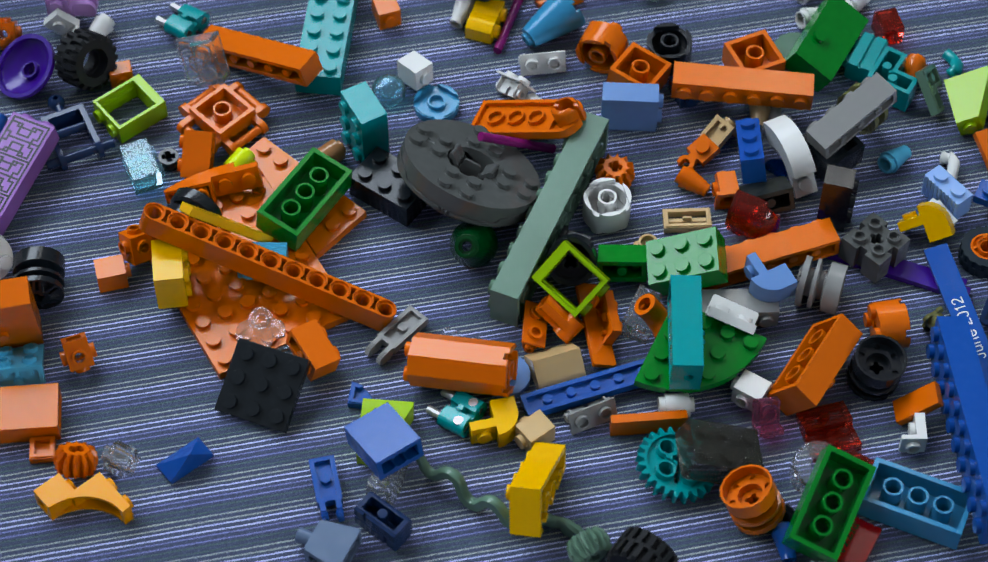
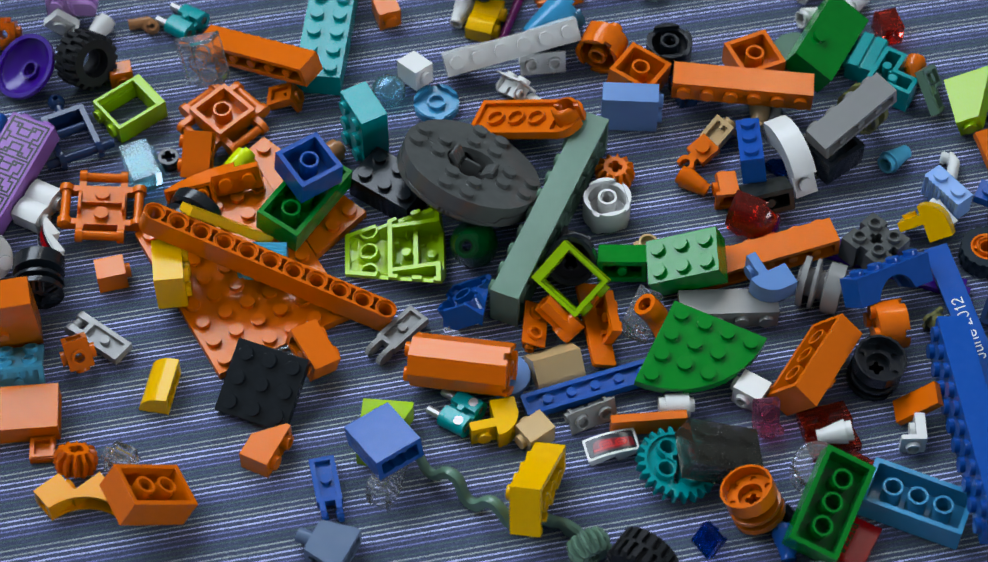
(39, 202): none -> white brick
(49, 235): none -> white slope
(101, 208): none -> orange brick
(105, 340): none -> light grey plate
(135, 245): orange brick -> none
(145, 23): none -> medium nougat arm
(148, 494): none -> orange brick
(161, 386): none -> yellow brick
(184, 460): blue slope -> none
(260, 331): clear plate -> none
(265, 449): none -> orange slope
(285, 95): none -> orange bracket
(308, 167): none -> blue brick
(356, 396): blue tile -> none
(383, 521): dark blue brick -> none
(400, 249): none -> lime wedge
(465, 303): none -> blue slope
(511, 47): none -> white arch
(516, 142): magenta bar -> none
(612, 444): none -> slope
(685, 332): teal brick -> none
(686, 223): tan tile -> none
(708, 539): none -> clear blue tile
(732, 314): white bracket -> none
(836, 433): none -> white cone
(837, 196): black brick -> none
(865, 286): none -> blue arch
(955, 63): teal arm -> none

